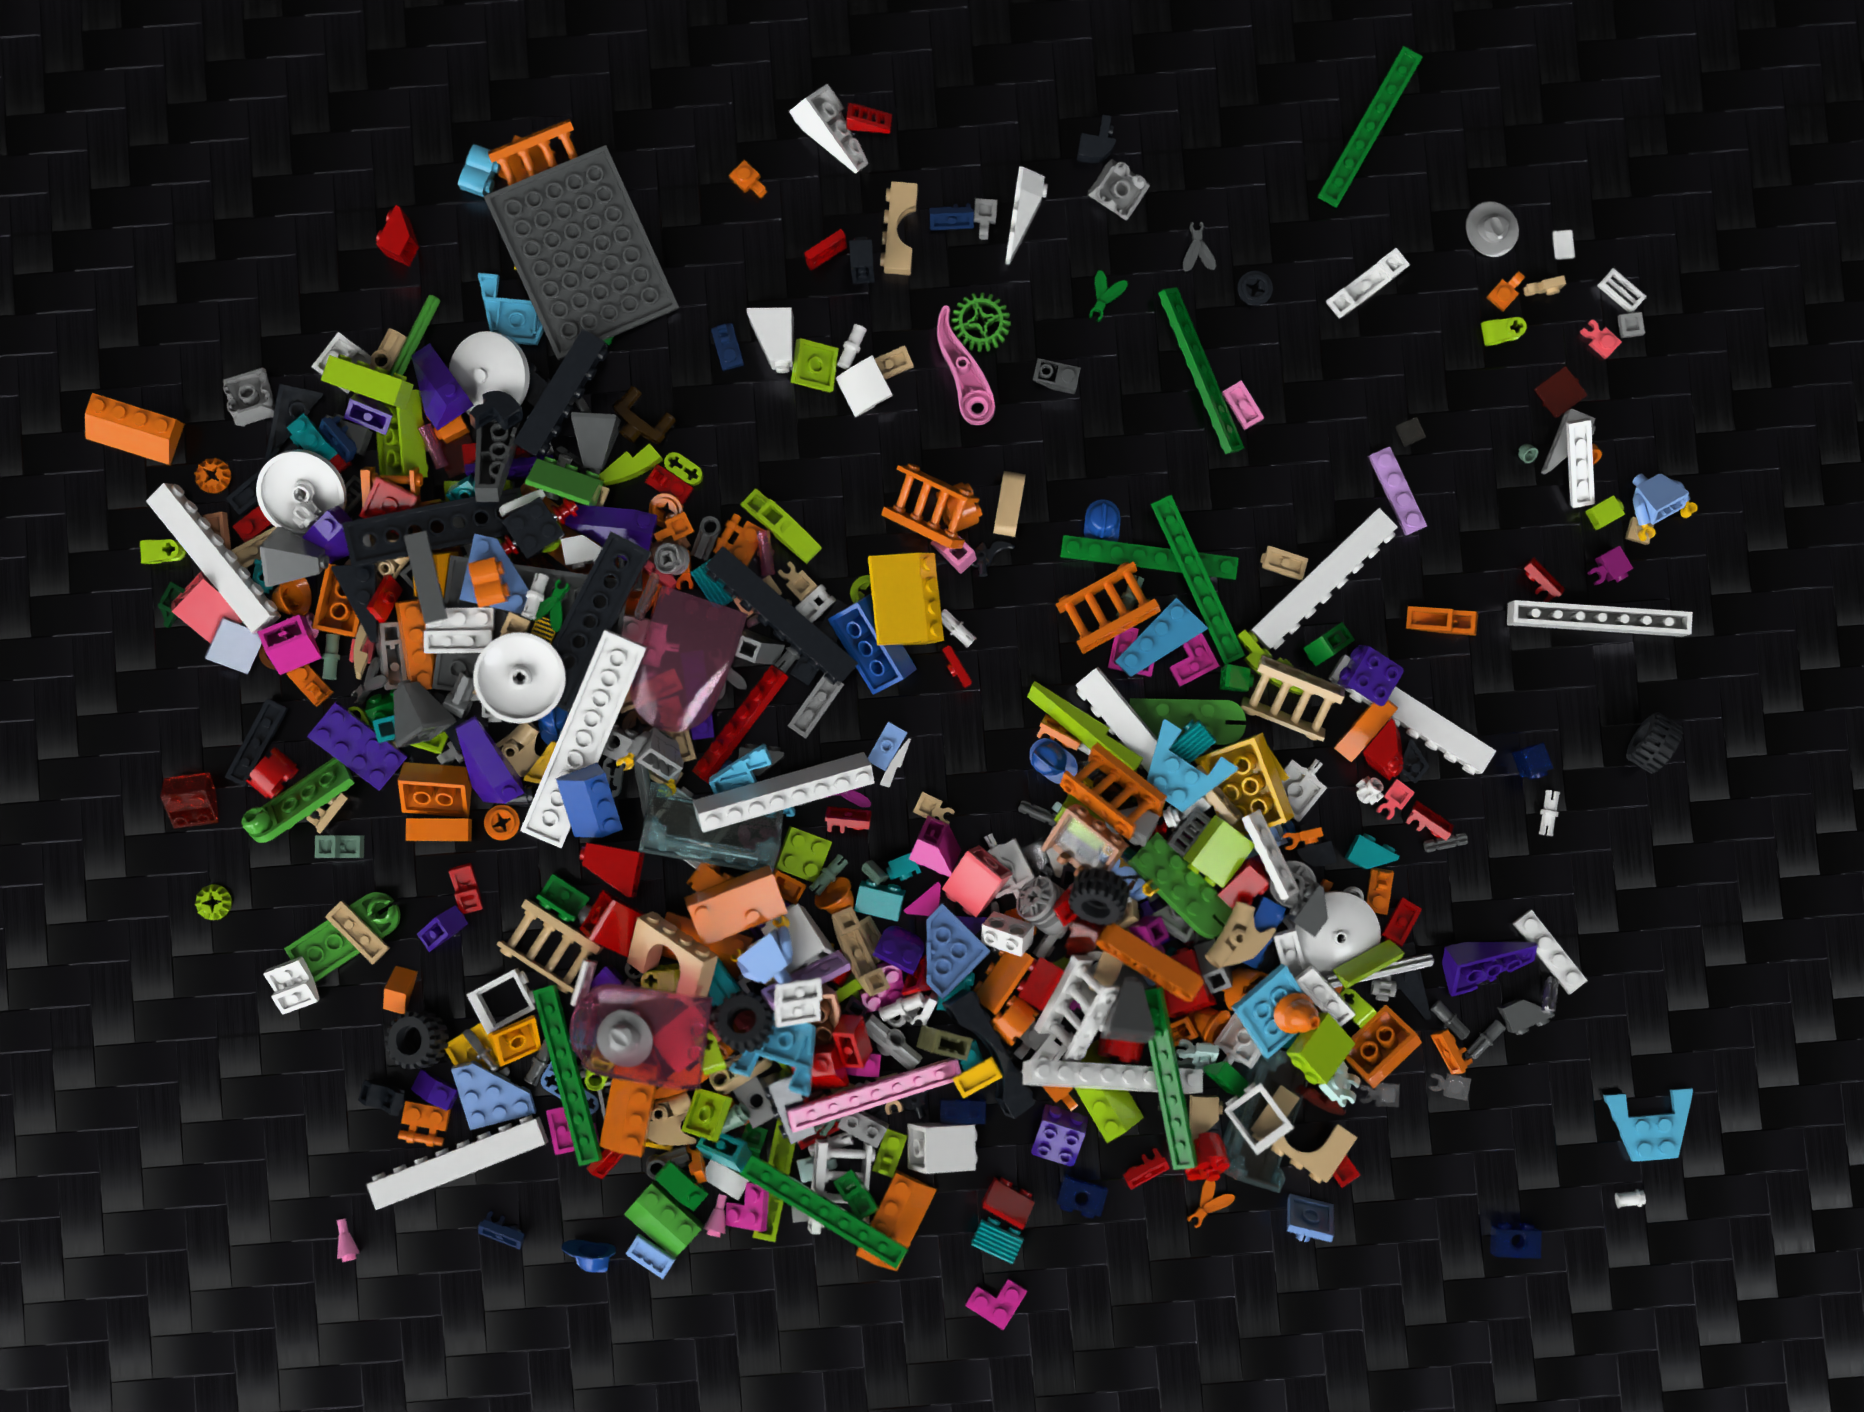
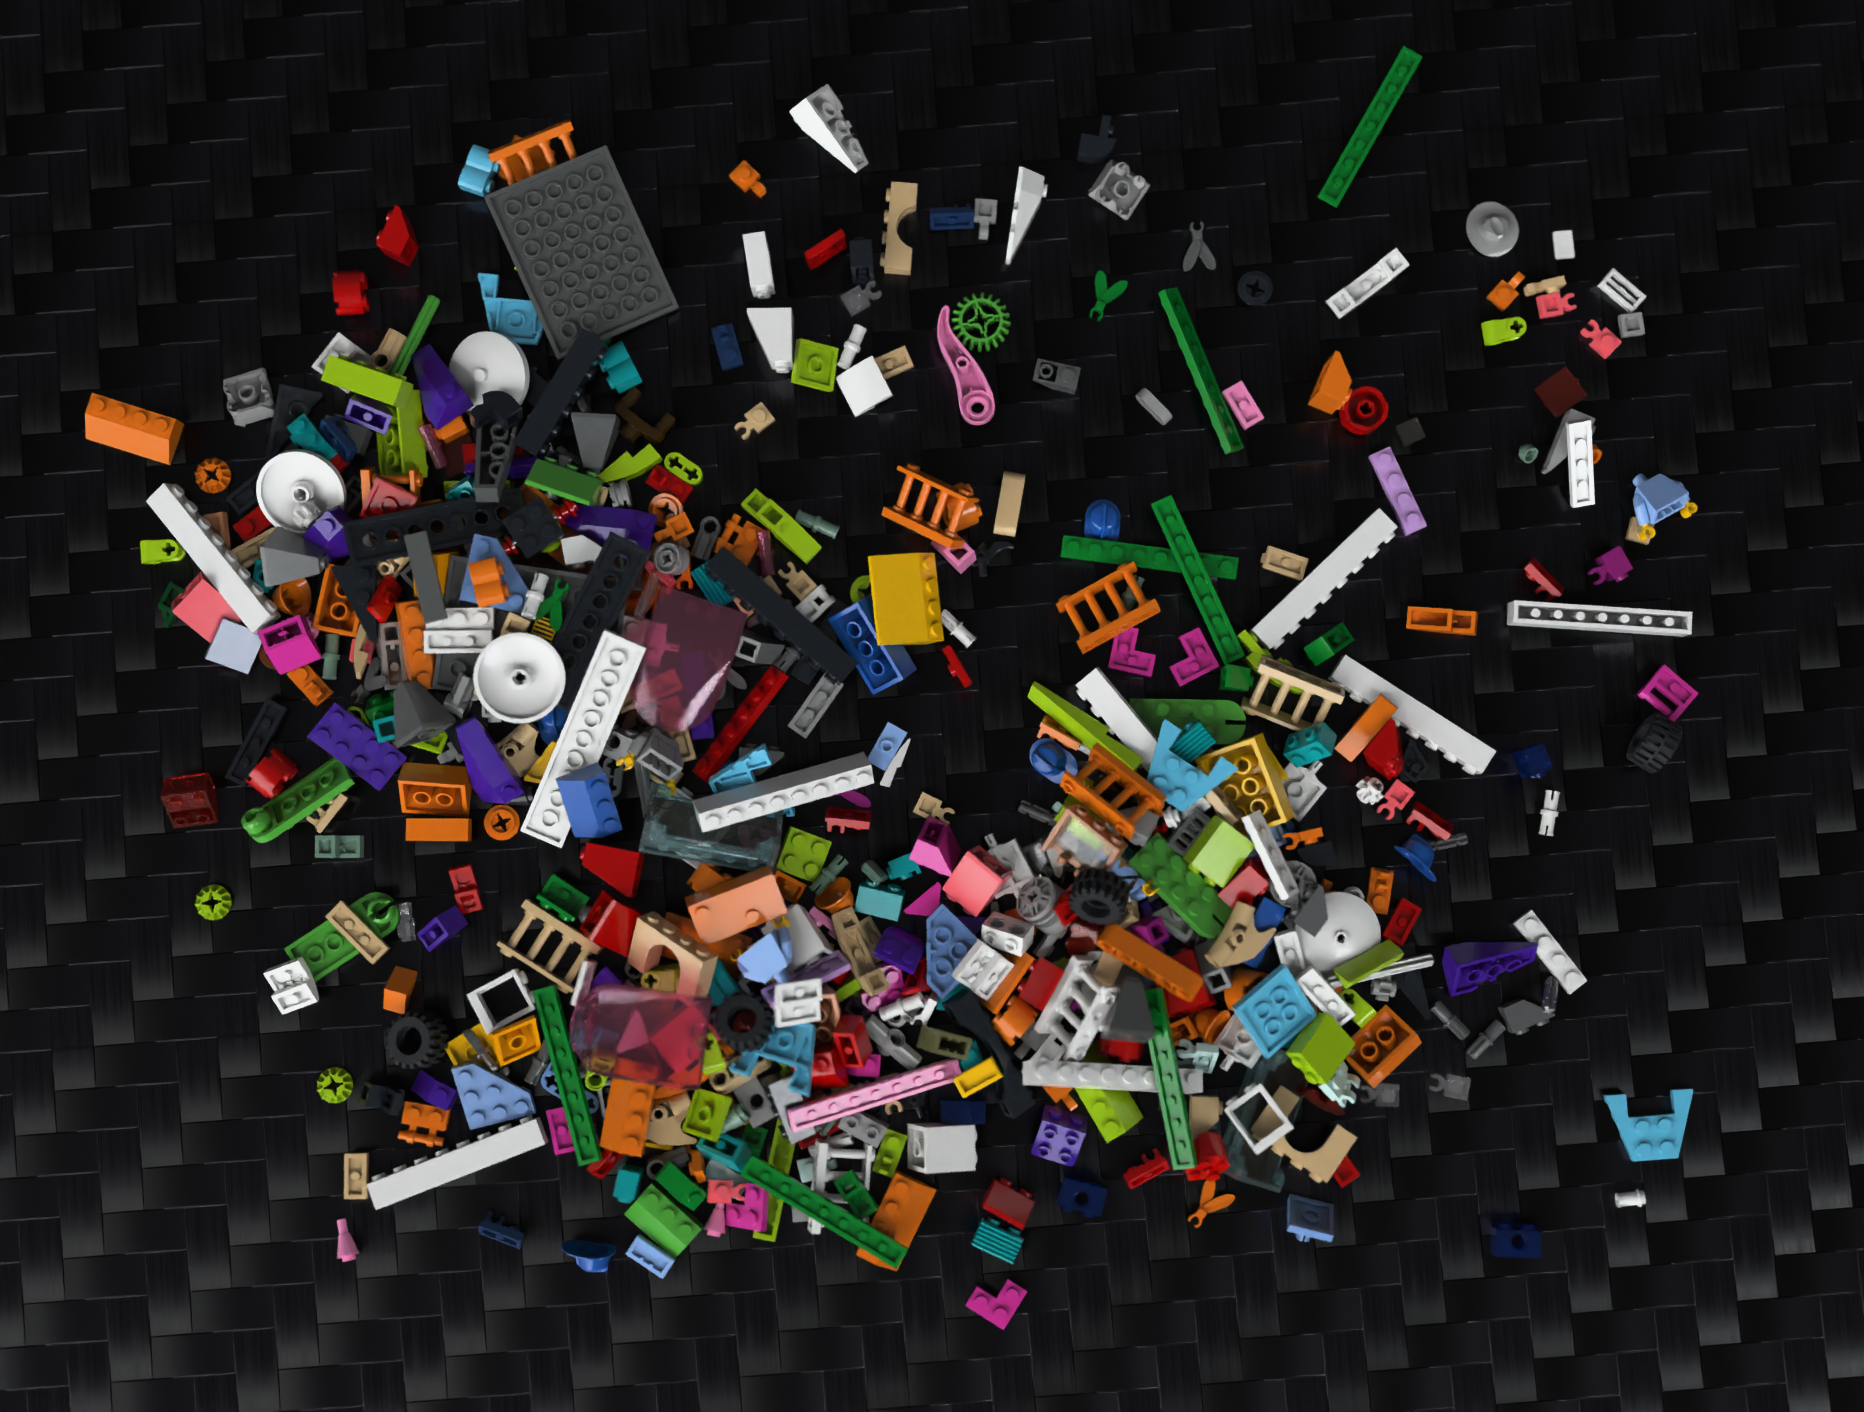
(343, 1091): none -> lime gear
(349, 292): none -> red brick
(356, 1175): none -> tan plate
(406, 927): none -> clear plate
(518, 503): white tile -> none
(620, 368): none -> teal brick
(620, 494): none -> light grey wheel
(625, 1038): light grey hat -> none
(628, 1182): none -> teal brick
(723, 1190): none -> coral plate
(757, 418): none -> tan plate
(759, 264): none -> white window
(816, 524): none -> sand green pin
(821, 918): none -> bright pink plate
(857, 119): red slope -> none
(857, 299): none -> clear plate
(982, 969): none -> white slope
(1153, 406): none -> light grey beam
(1166, 633): dark azure wing -> none
(1227, 1078): green slope -> none
(1296, 1014): orange hat -> none
(1310, 744): none -> teal brick
(1332, 385): none -> orange slope
(1368, 854): teal slope -> none
(1370, 674): dark purple bracket -> none
(1374, 404): none -> red brick
(1419, 854): none -> blue piece
(1450, 1052): orange plate -> none
(1553, 305): none -> coral plate
(1605, 512): lime brick -> none
(1672, 688): none -> dark pink plate

